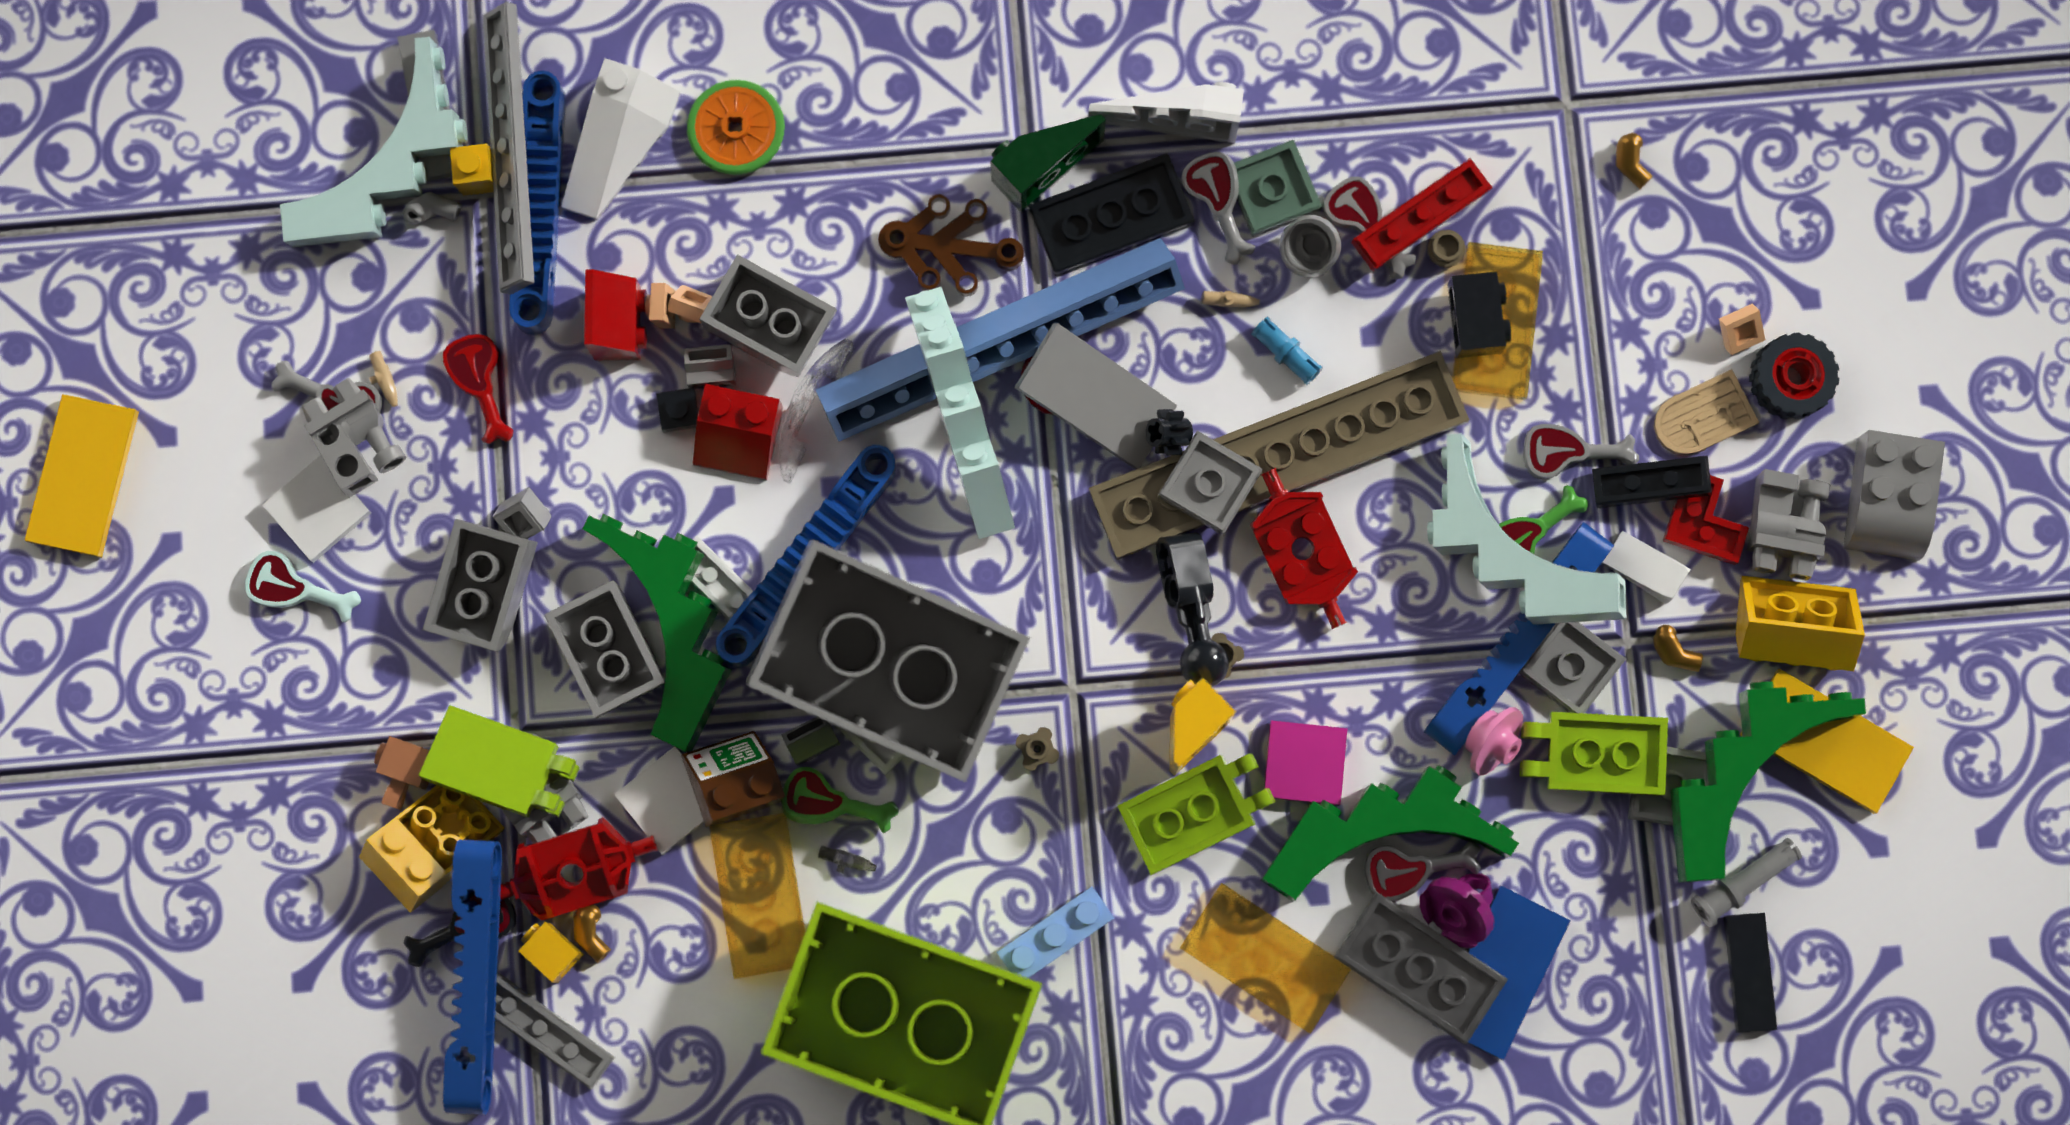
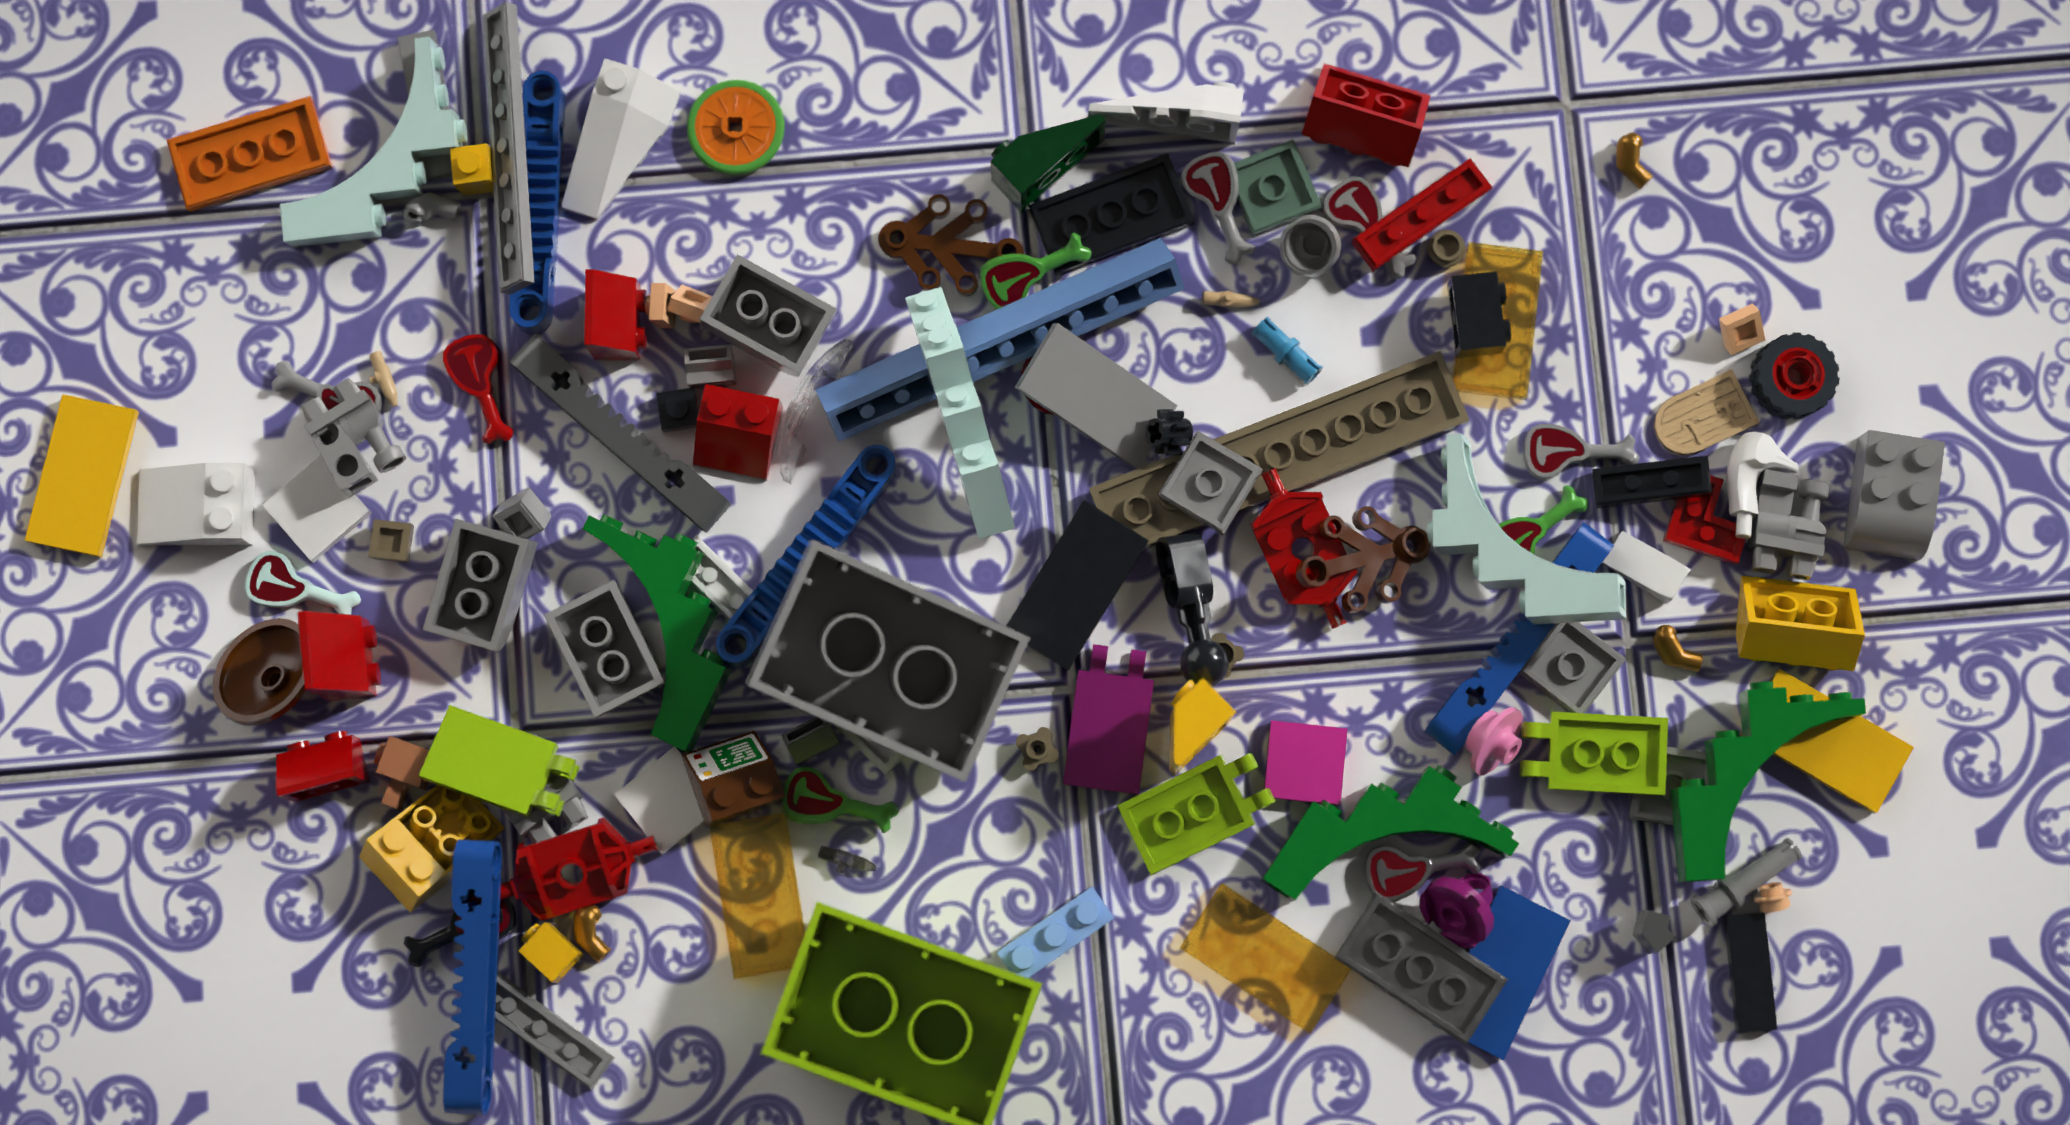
(196, 505): none -> white slope
(249, 154): none -> orange tile
(260, 673): none -> reddish brown dish
(321, 767): none -> red slope
(338, 655): none -> red slope
(391, 541): none -> dark tan plate
(546, 367): none -> dark grey gear
(1011, 275): none -> bright green piece
(1077, 584): none -> black tile
(1109, 726): none -> magenta tile
(1366, 115): none -> red slope
(1369, 556): none -> reddish brown plant
(1652, 931): none -> dark grey piece
(1747, 461): none -> white animal
(1773, 897): none -> light nougat plate

